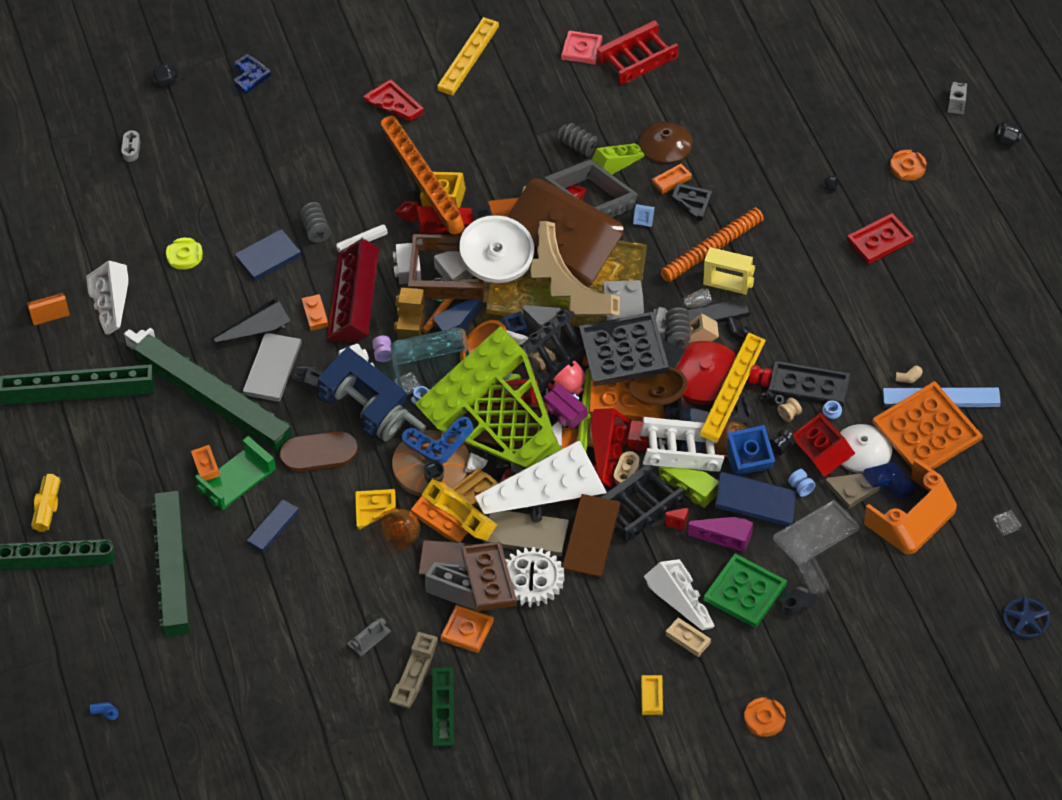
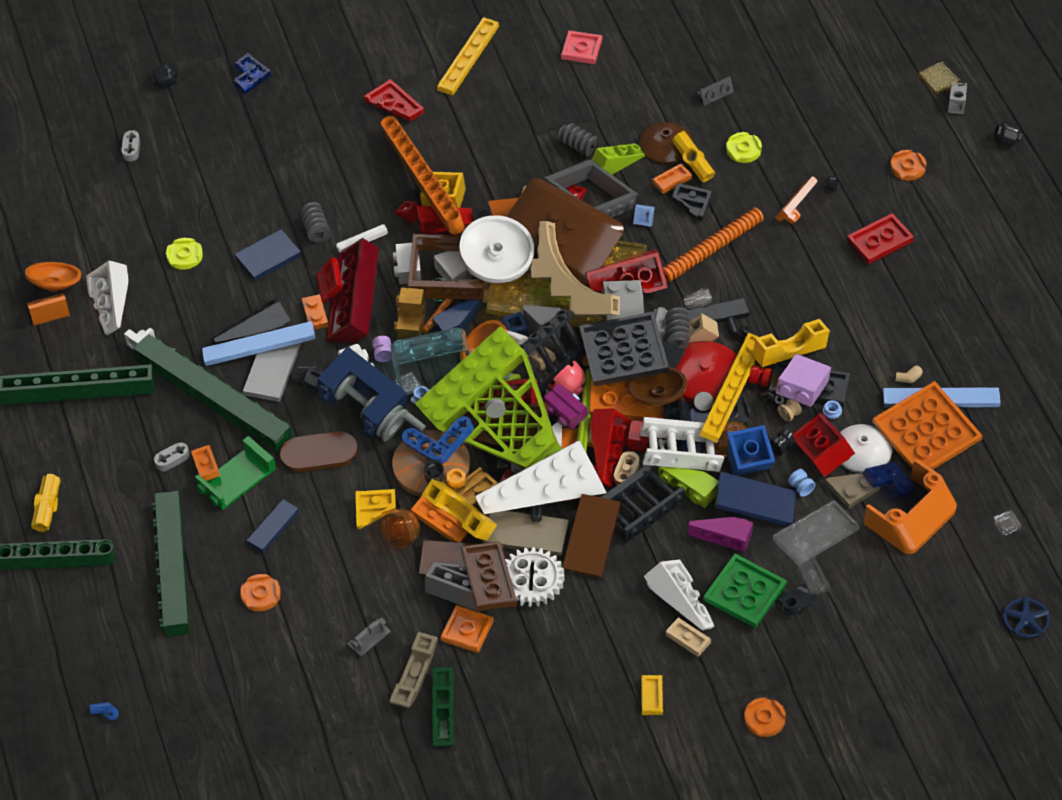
(52, 275): none -> orange dish
(171, 456): none -> light grey beam
(258, 343): none -> light blue tile
(260, 592): none -> orange tile
(329, 280): none -> red plate
(455, 478): none -> light orange tile
(474, 462): white tile -> none
(495, 408): none -> light grey tile
(630, 41): red fence -> none
(641, 267): none -> red wedge
(677, 518): red slope -> none
(687, 149): none -> yellow piece
(703, 401): none -> light grey tile
(715, 91): none -> dark grey hinge
(729, 261): light yellow window -> none
(743, 147): none -> neon yellow tile
(789, 212): none -> hinge
(803, 380): none -> lavender brick
(809, 338): none -> yellow arch
(938, 77): none -> clear yellow piece

